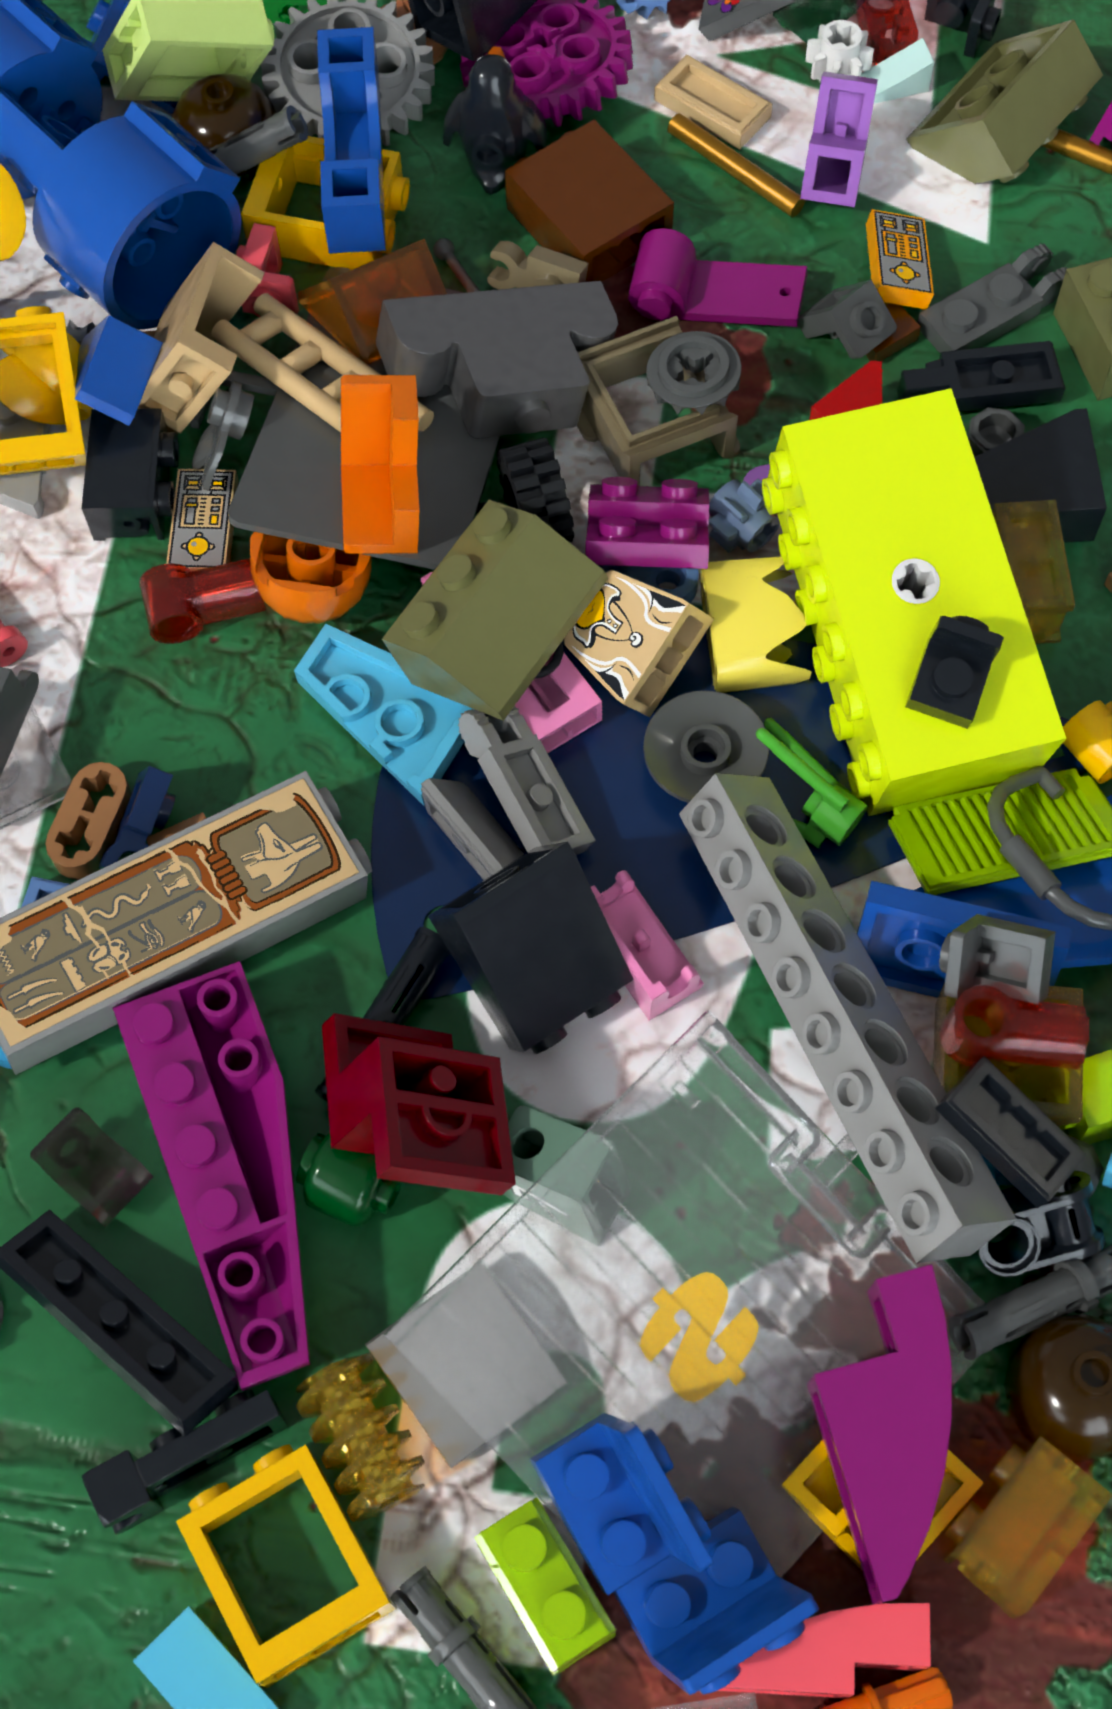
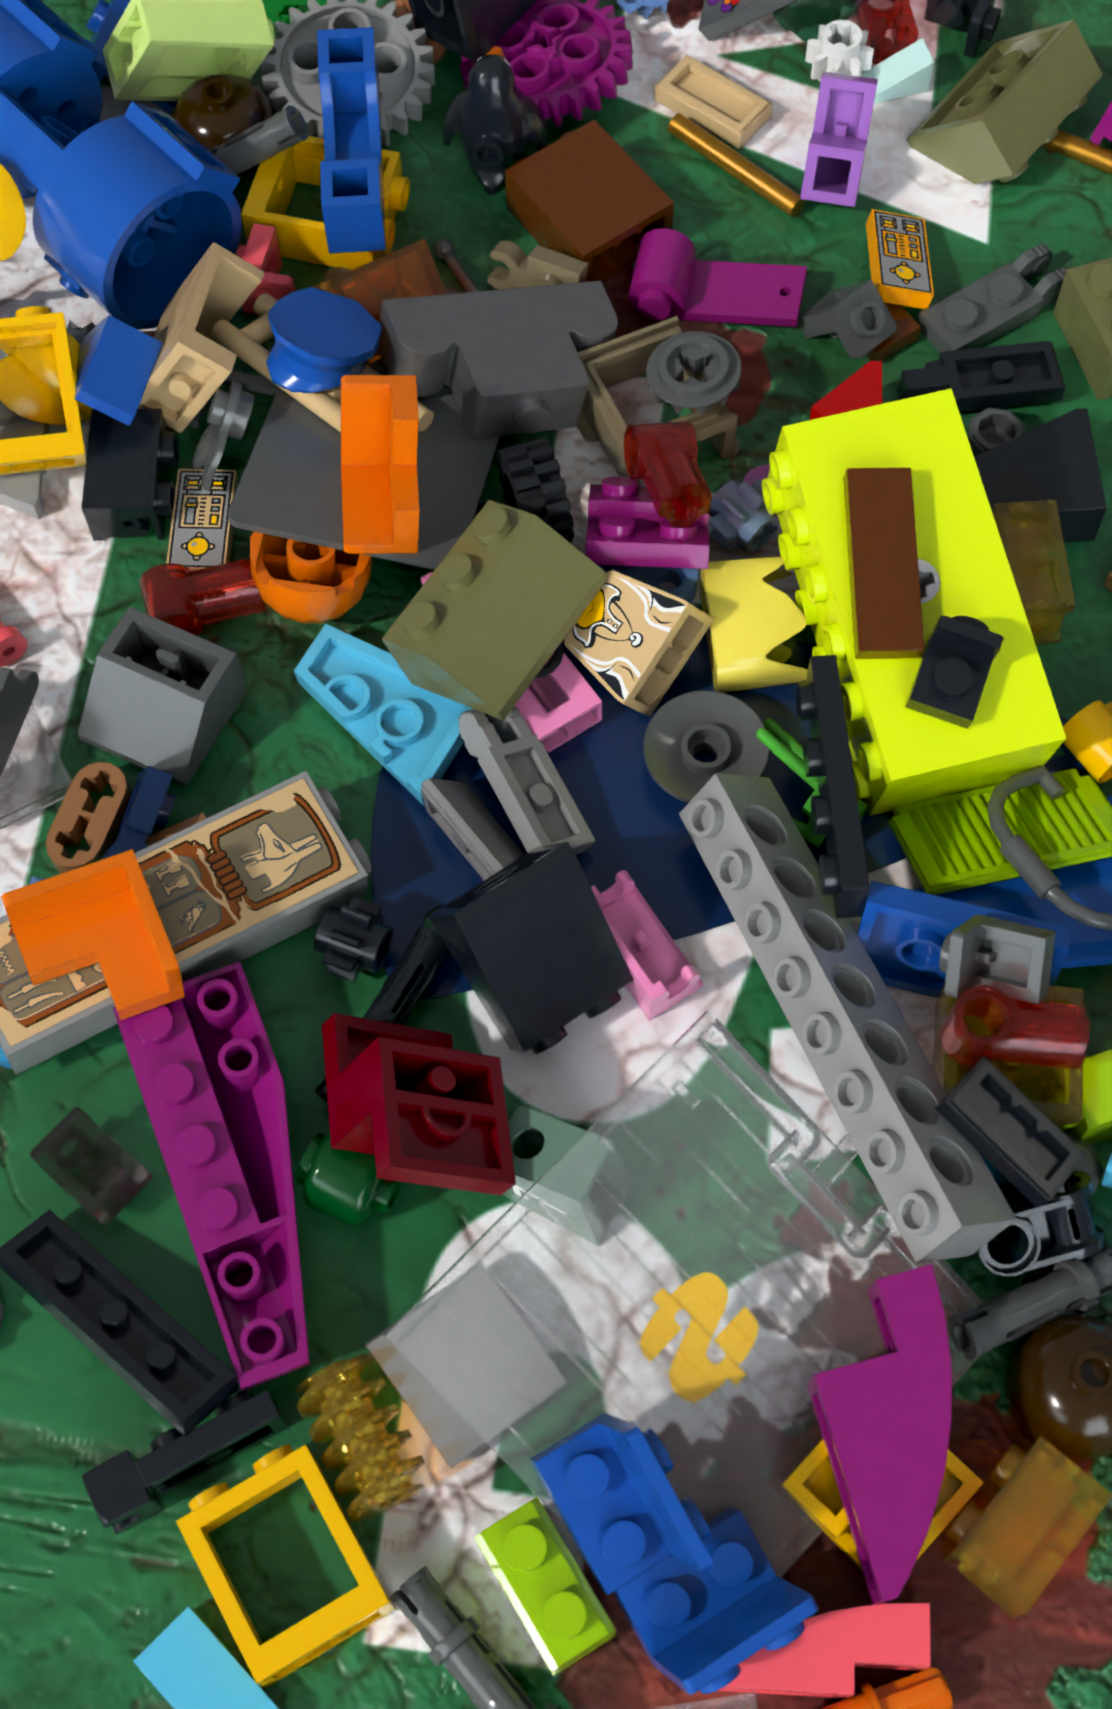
(102, 918): none -> orange panel
(160, 696): none -> dark grey slope
(319, 340): none -> blue hat
(353, 939): none -> black gear
(668, 465): none -> clear red piece
(836, 807): none -> black plate
(883, 563): none -> reddish brown tile

